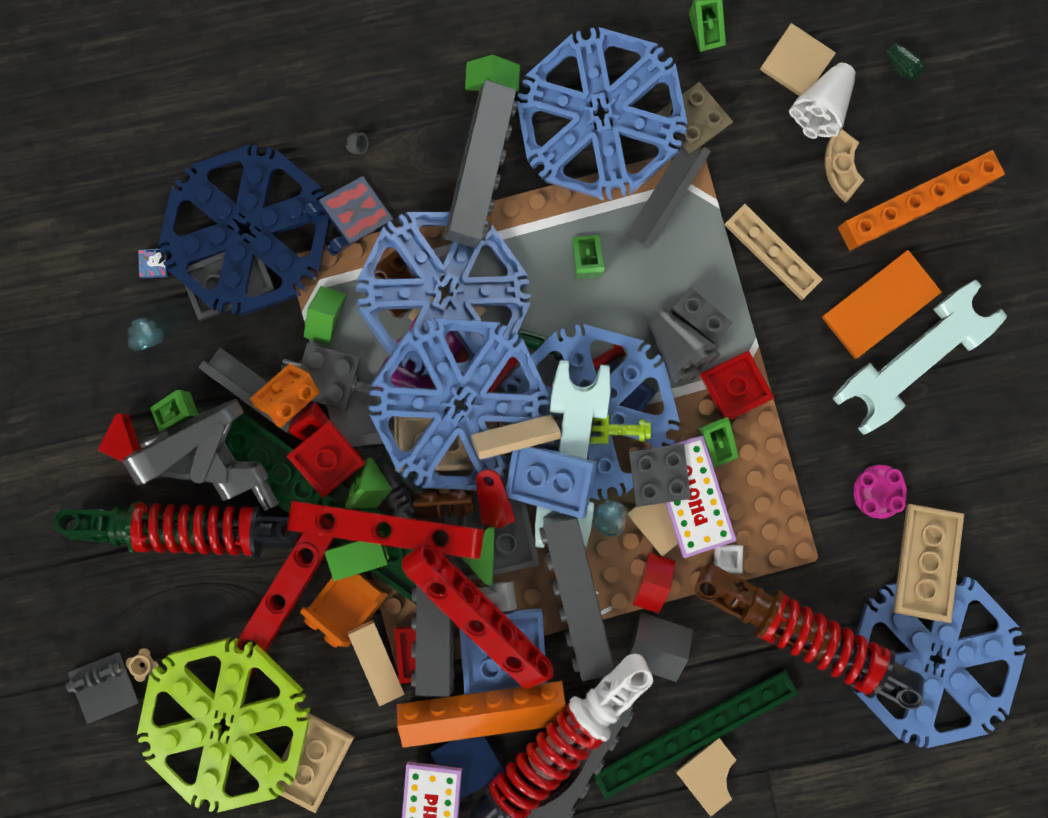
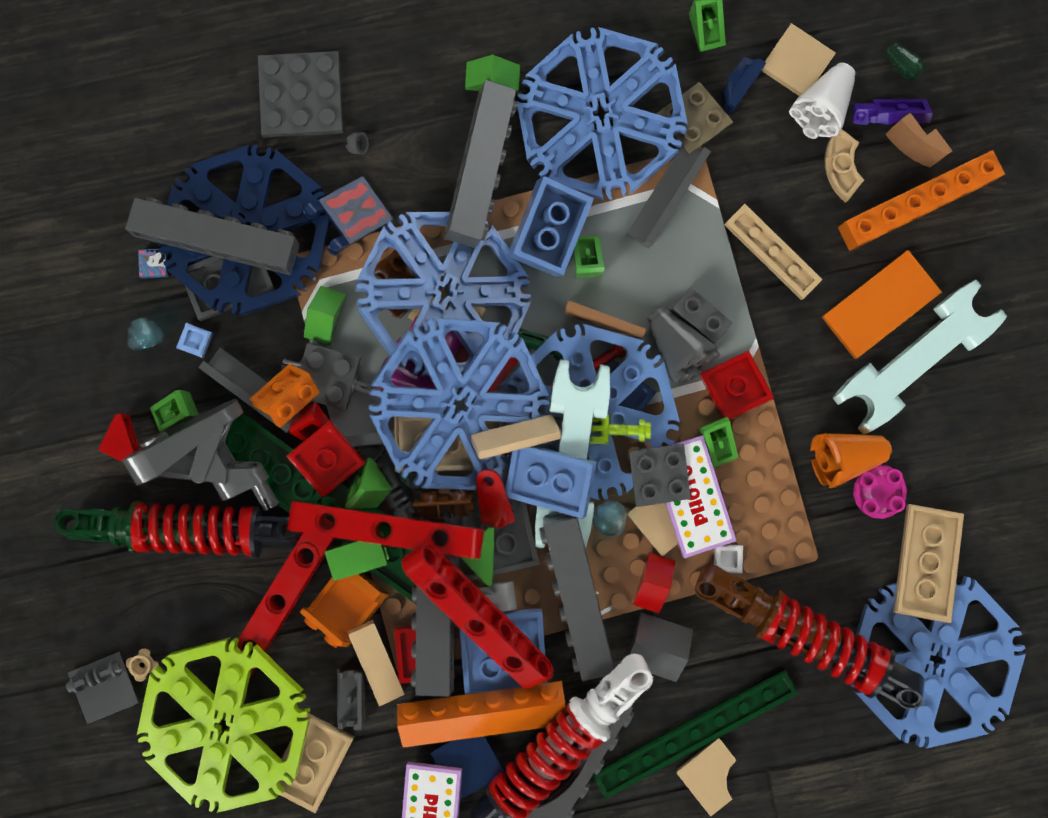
(194, 340): none -> light blue tile
(212, 235): none -> dark grey brick
(300, 94): none -> dark grey plate
(351, 698): none -> dark grey hinge
(550, 227): none -> medium blue brick
(604, 320): none -> medium nougat tile
(740, 82): none -> dark blue slope
(847, 456): none -> orange cone
(891, 111): none -> dark purple hinge
(914, 142): none -> medium nougat slope

